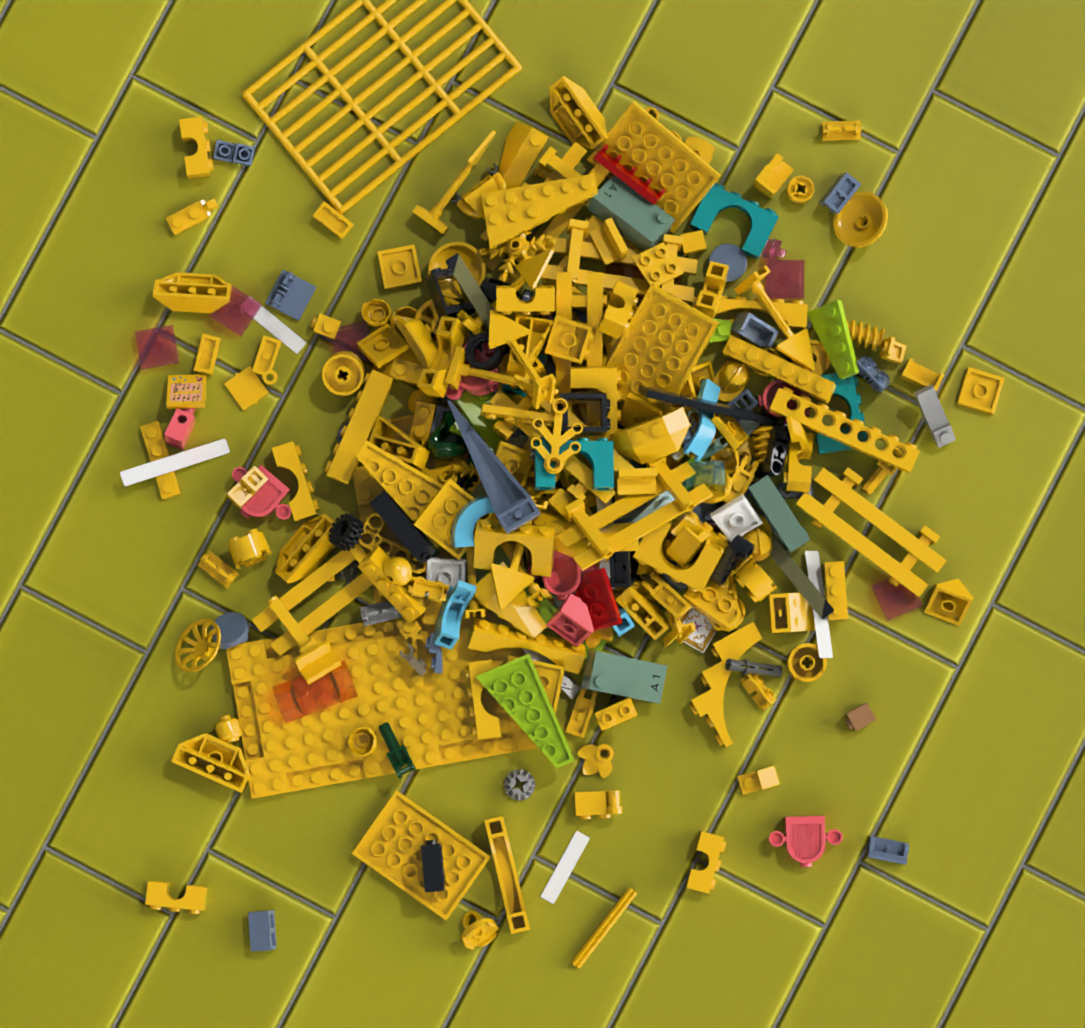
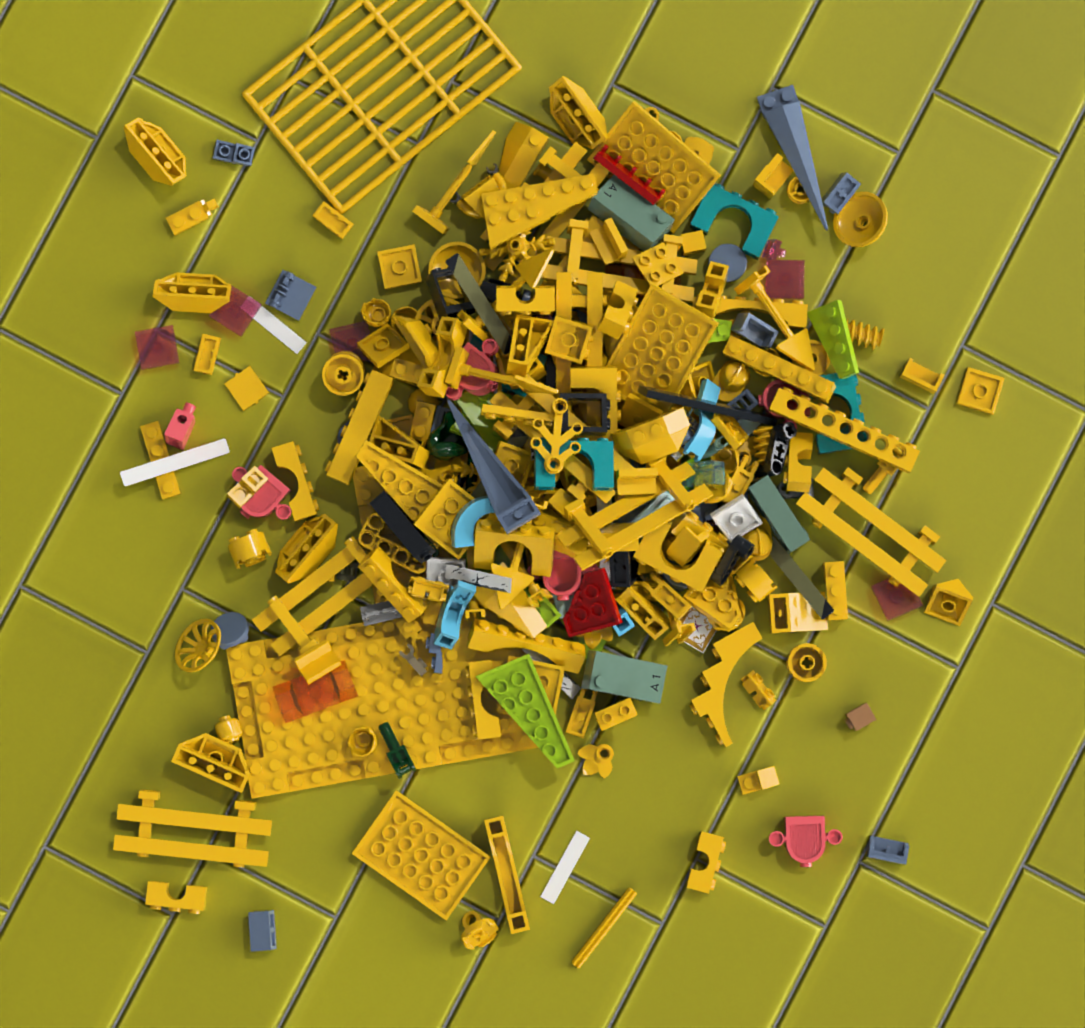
(148, 814): none -> yellow fence
(155, 152): none -> yellow wedge
(186, 391): yellow tile -> none
(194, 130): yellow arch -> none
(218, 569): yellow hinge -> none
(266, 359): yellow hinge -> none
(325, 326): yellow bracket -> none
(346, 532): black tyre -> none
(399, 570): yellow hair -> none
(433, 866): black window -> none
(470, 349): black tyre -> none
(478, 578): none -> white sticker
(505, 330): yellow piece -> none
(528, 788): light grey gear -> none
(572, 620): coral slope -> none
(597, 803): yellow hinge -> none
(734, 665): dark grey pin -> none
(785, 119): none -> sand blue plate
(797, 432): yellow slope -> none
(821, 625): white sticker -> none
(841, 130): yellow hinge -> none
(879, 378): sand blue hinge -> none
(892, 350): yellow bracket -> none
(934, 416): light grey slope -> none

